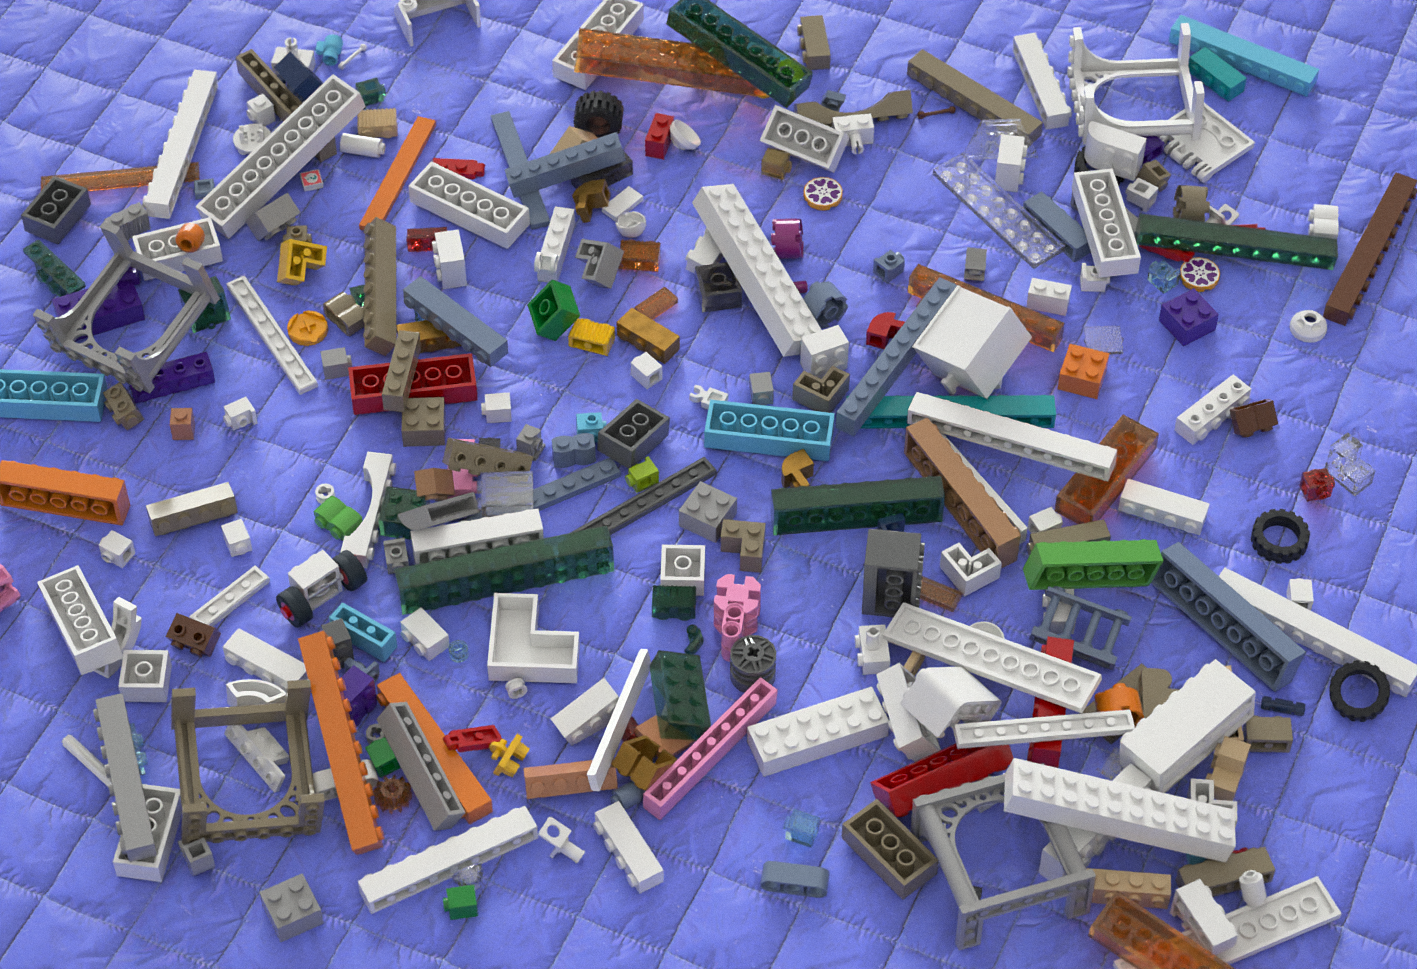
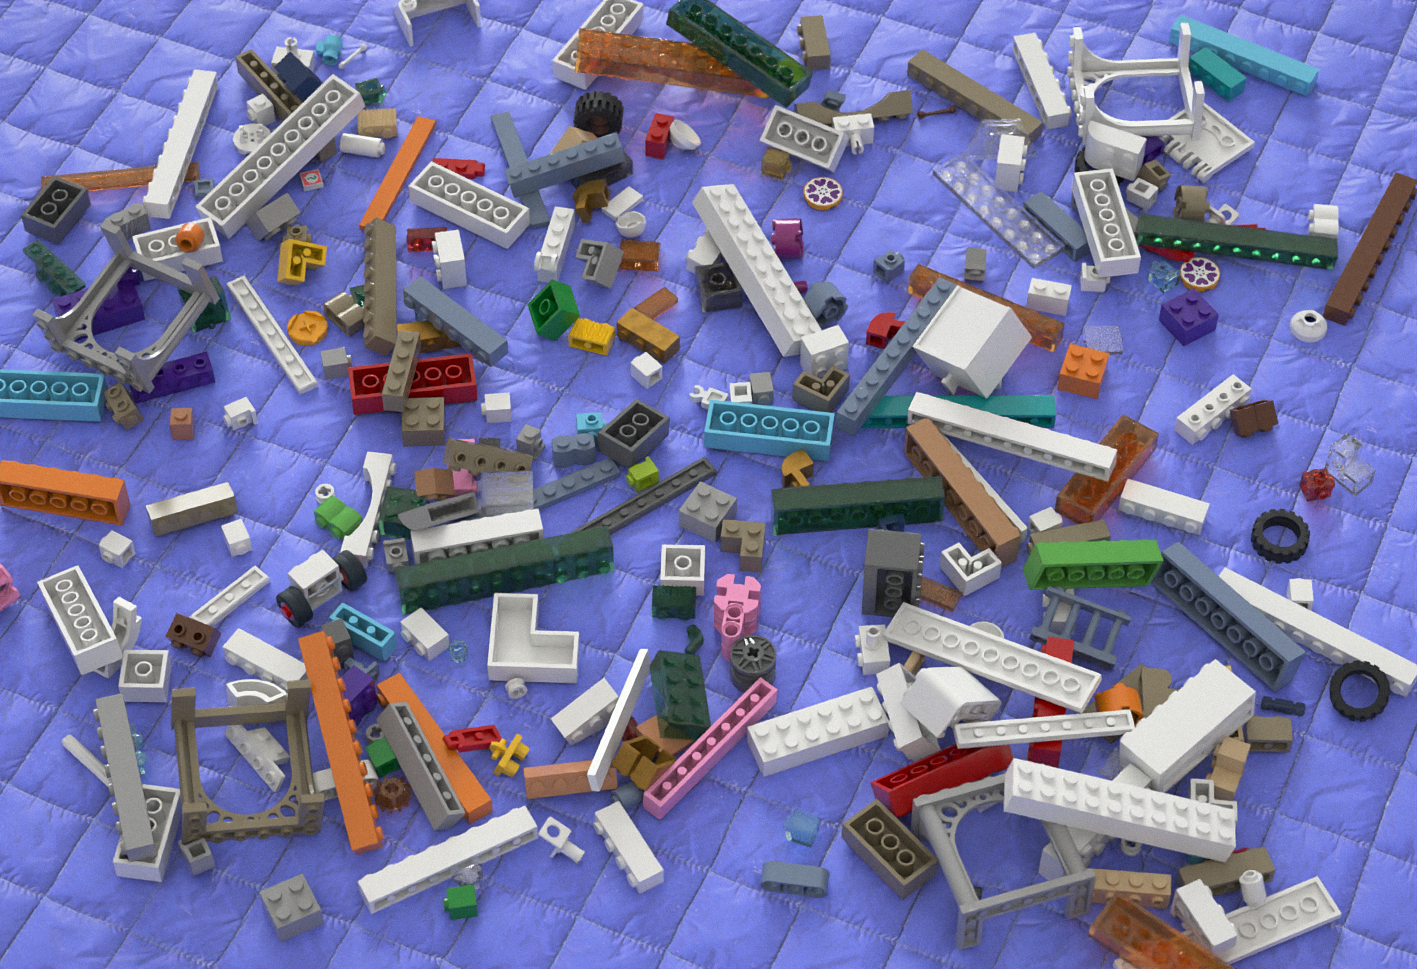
(741, 392): none -> white brick
(1130, 851): none -> white bush

